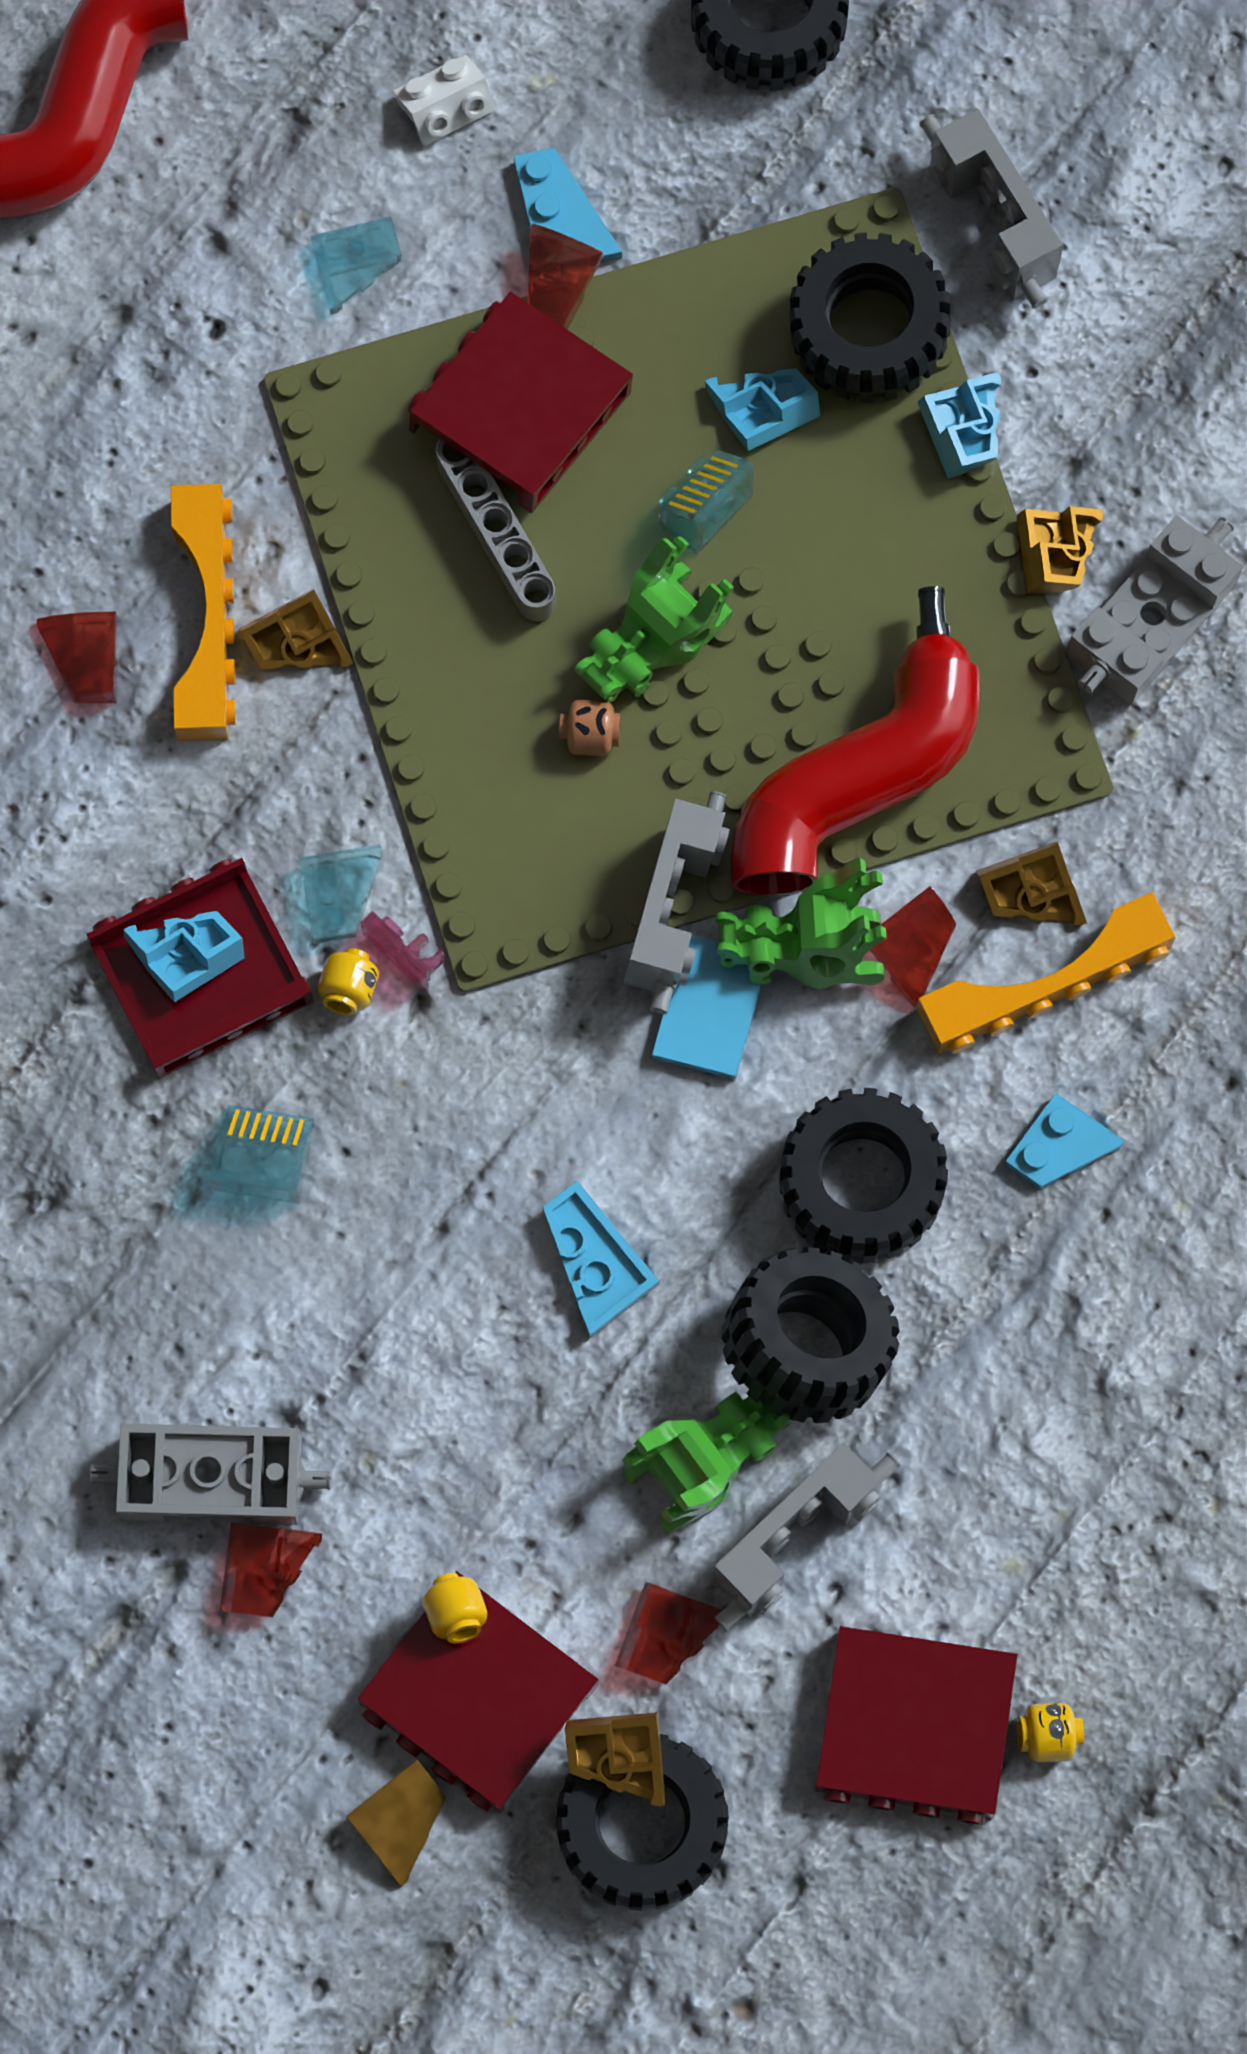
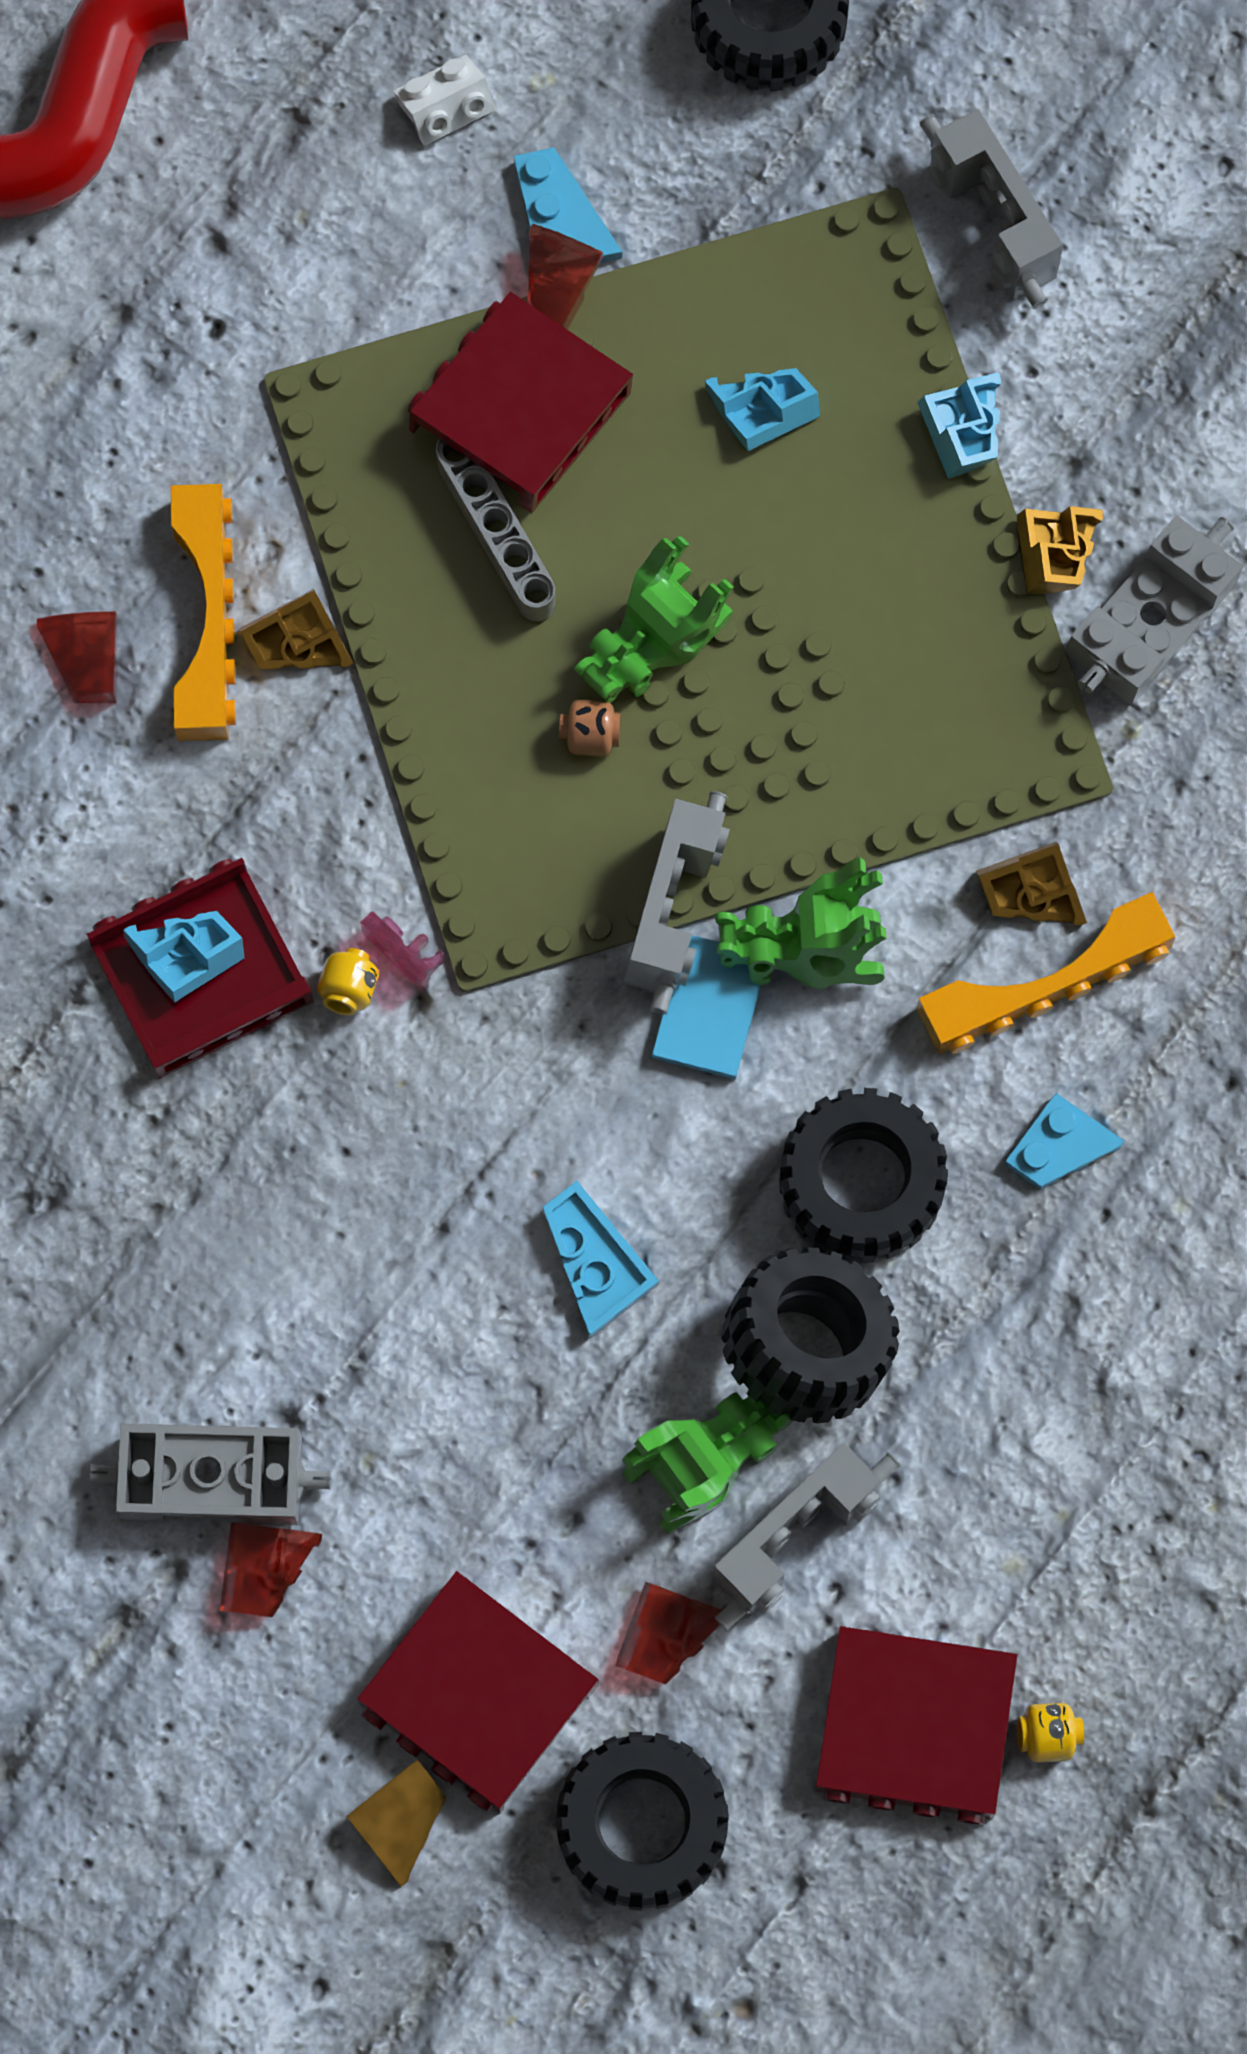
(262, 1154): clear light blue slope -> none
(338, 890): clear light blue wing -> none
(354, 257): clear light blue wing -> none
(455, 1608): yellow head -> none
(619, 1752): pearl gold slope -> none
(707, 498): clear light blue slope -> none
(865, 266): black tyre -> none
(865, 768): red animal -> none
(915, 943): clear red slope -> none

